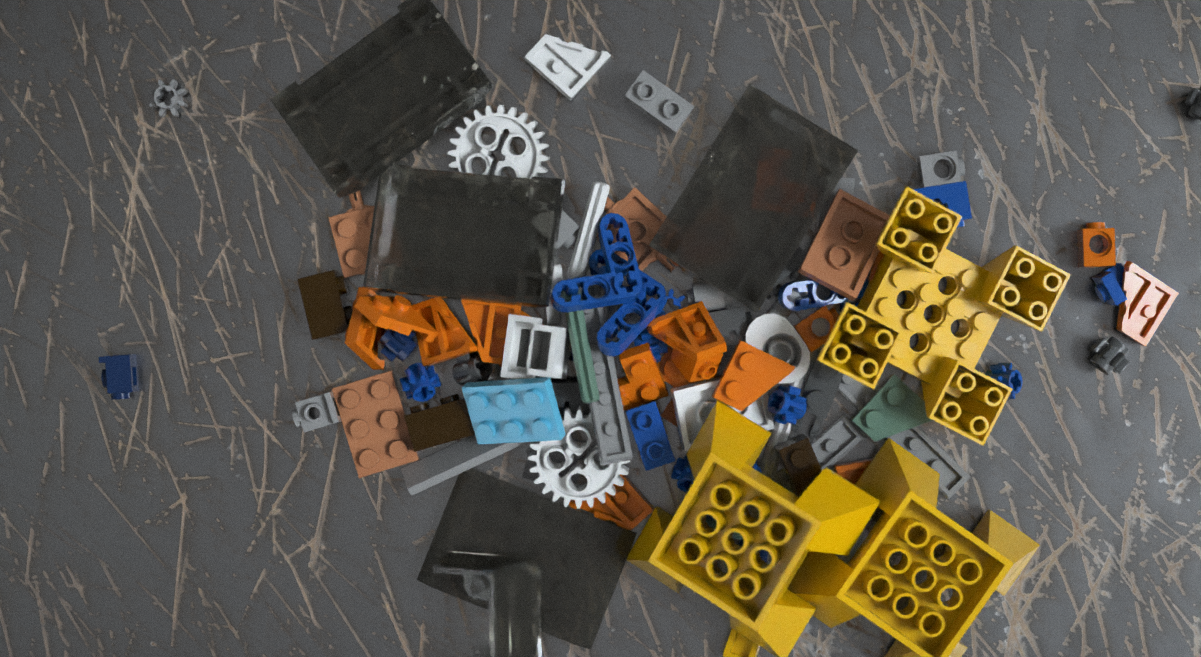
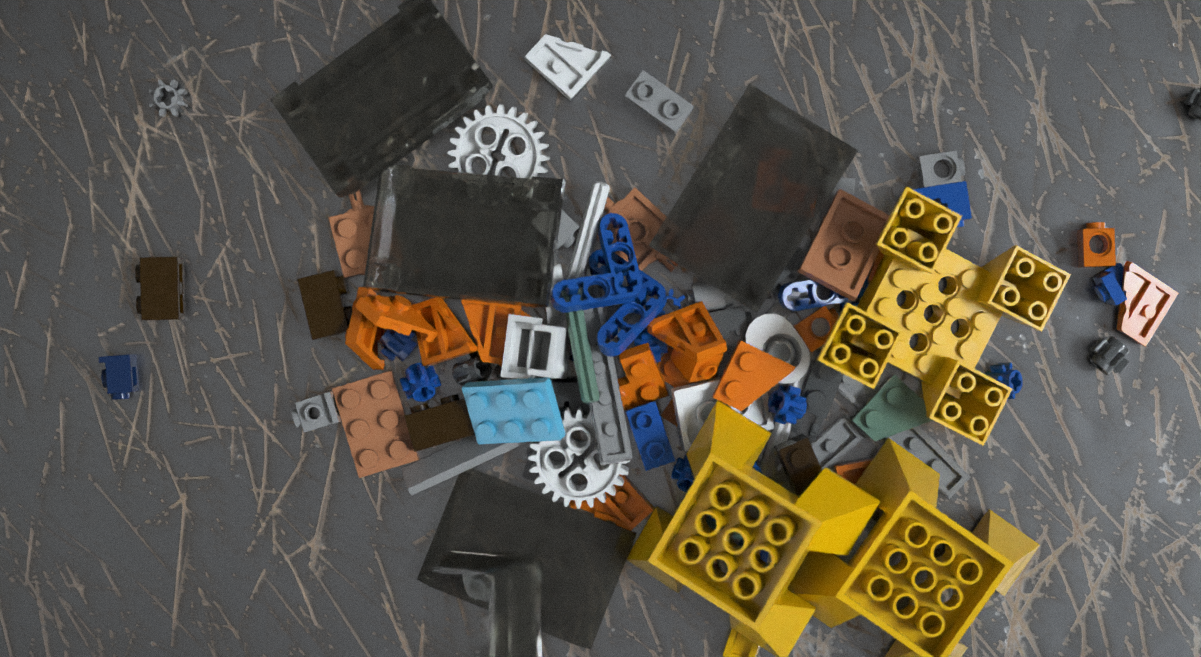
(160, 288): none -> dark brown brick

